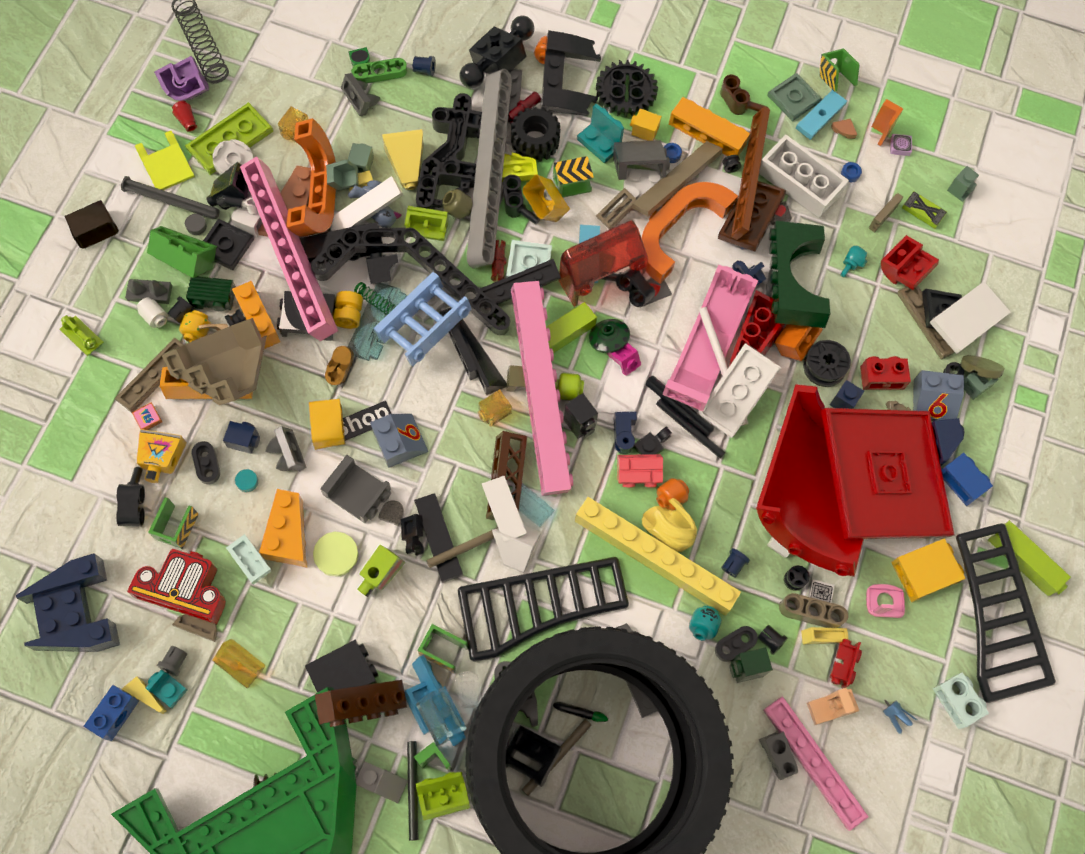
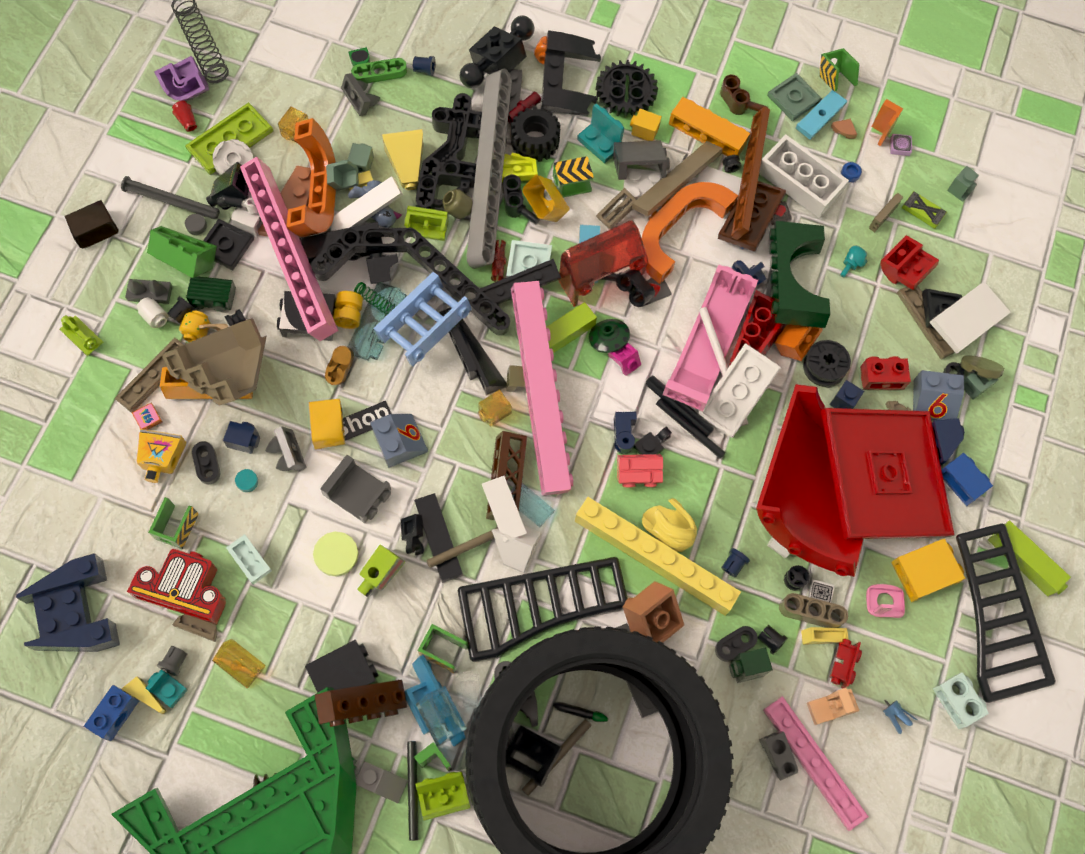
(128, 501): black beam -> none
(167, 165): neon yellow flag -> none
(253, 308): light orange brick -> none
(284, 532): light orange wedge -> none
(392, 512): clear smoke tile -> none
(569, 386): lime head -> none
(580, 416): black brick -> none
(654, 612): none -> nougat brick
(672, 489): orange head -> none
(673, 152): blue tile -> none
(705, 623): teal head -> none

